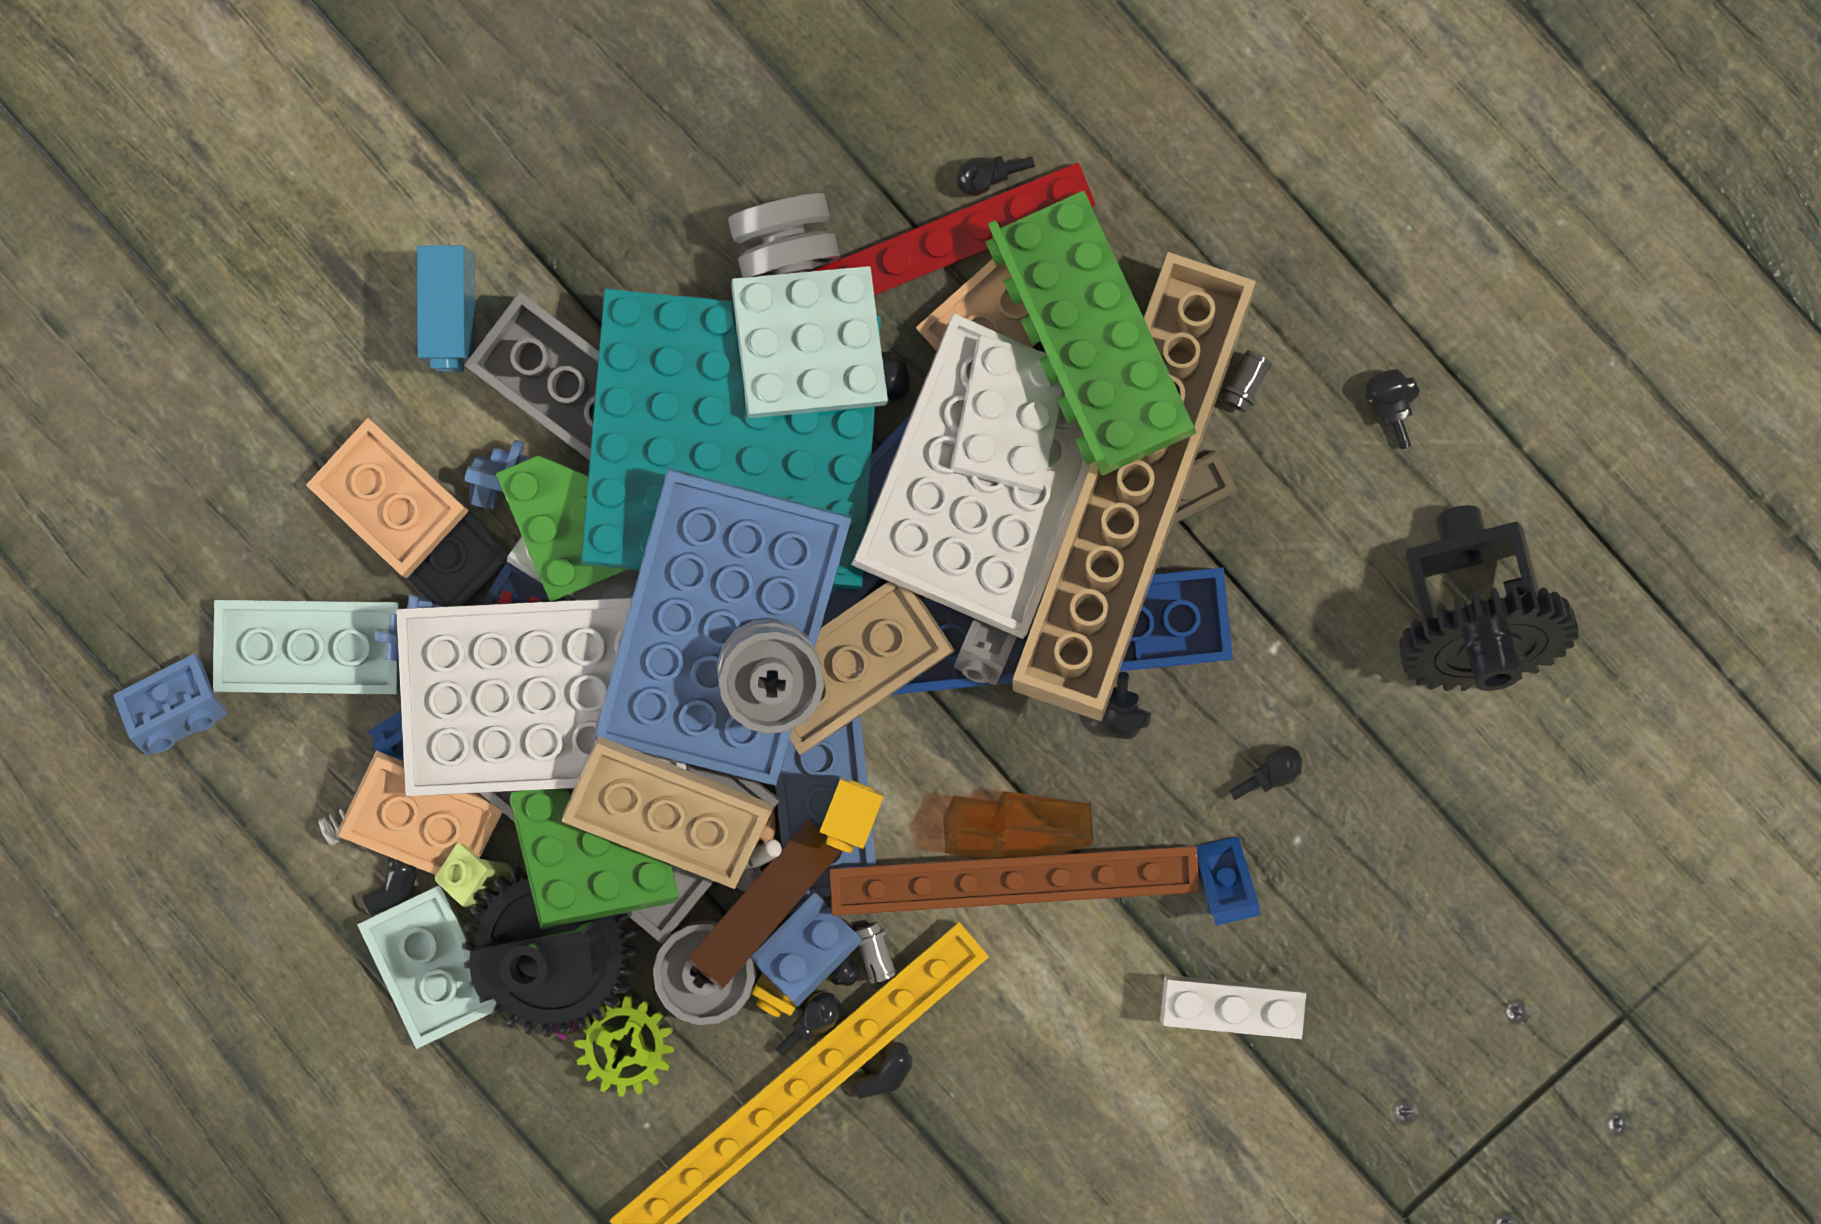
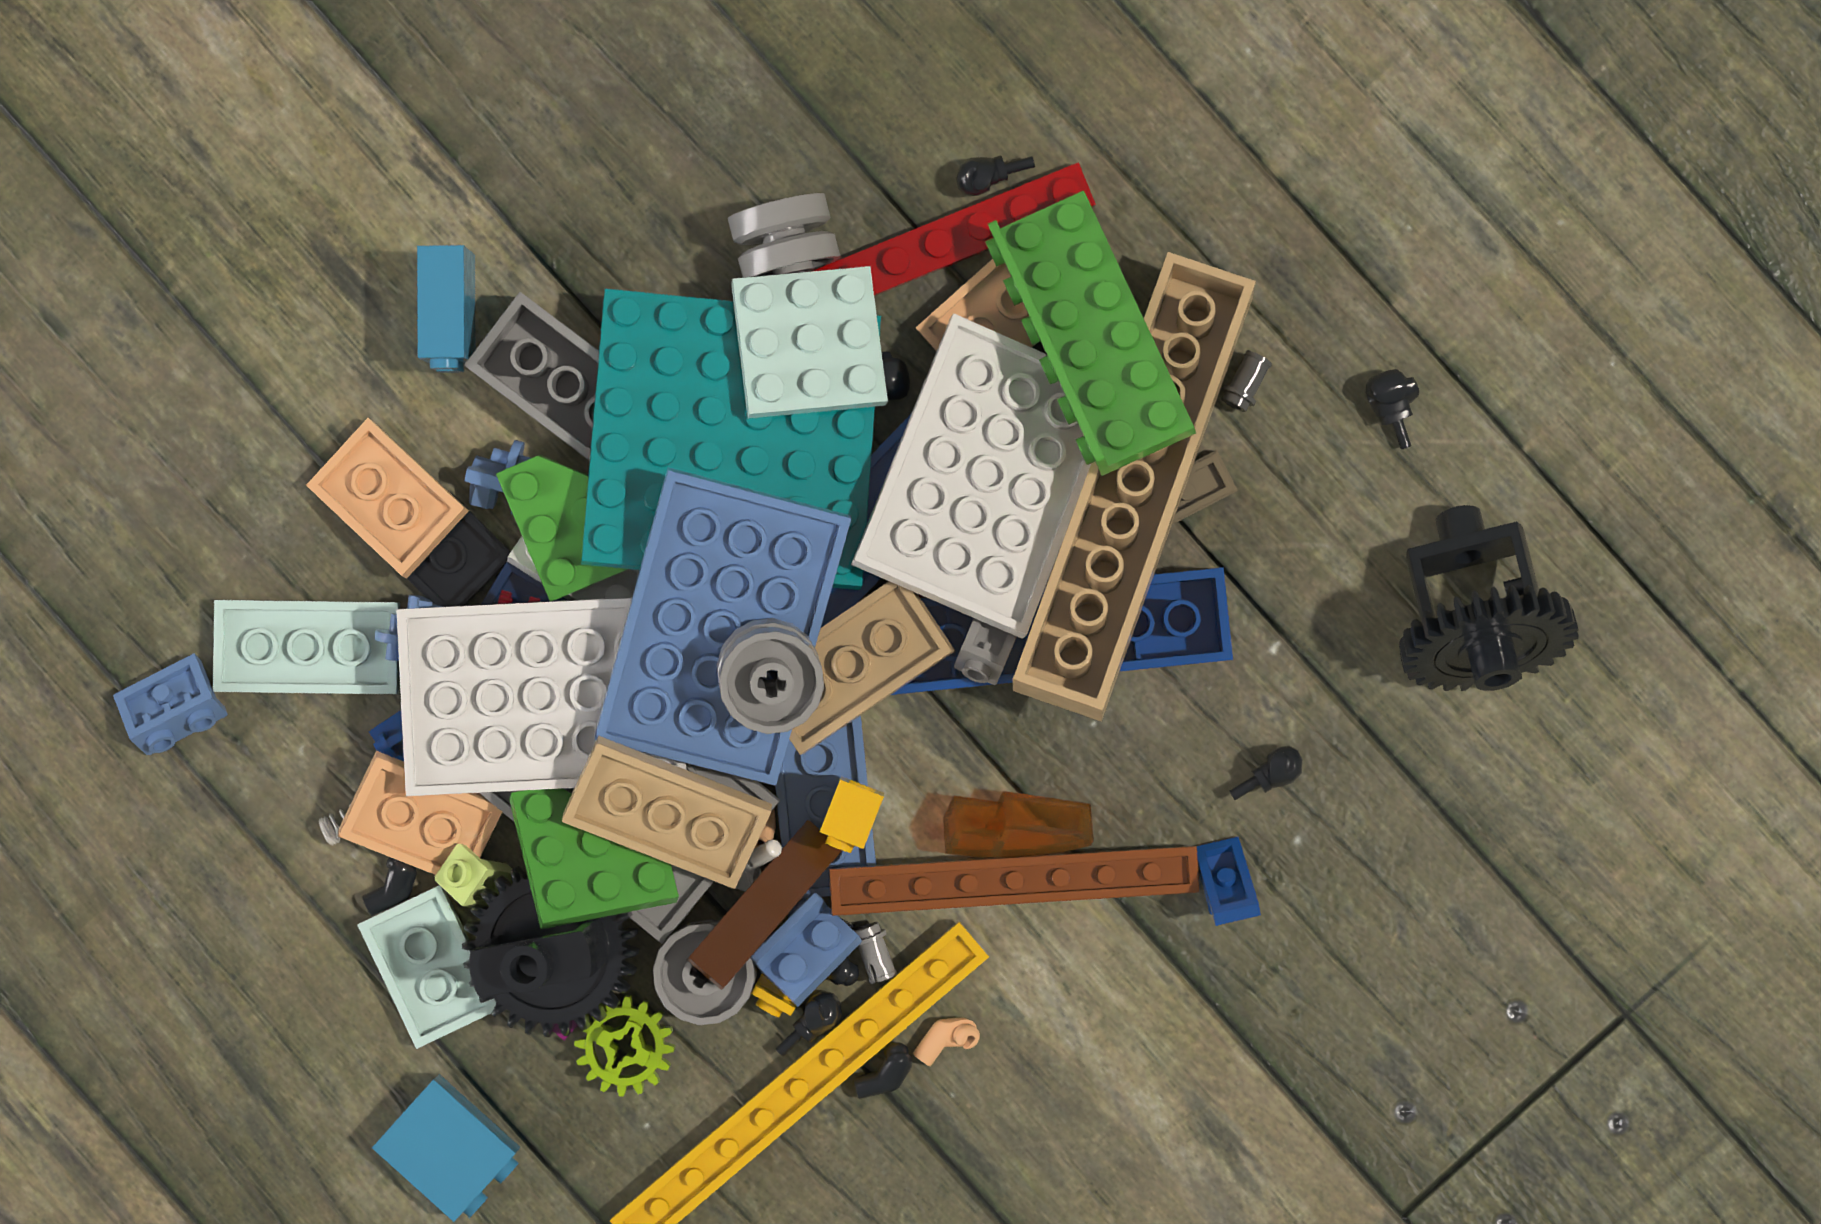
(448, 1149): none -> dark azure brick
(946, 1033): none -> light nougat arm
(1007, 417): white plate -> none
(1123, 716): black piece -> none
(1233, 1006): white brick -> none

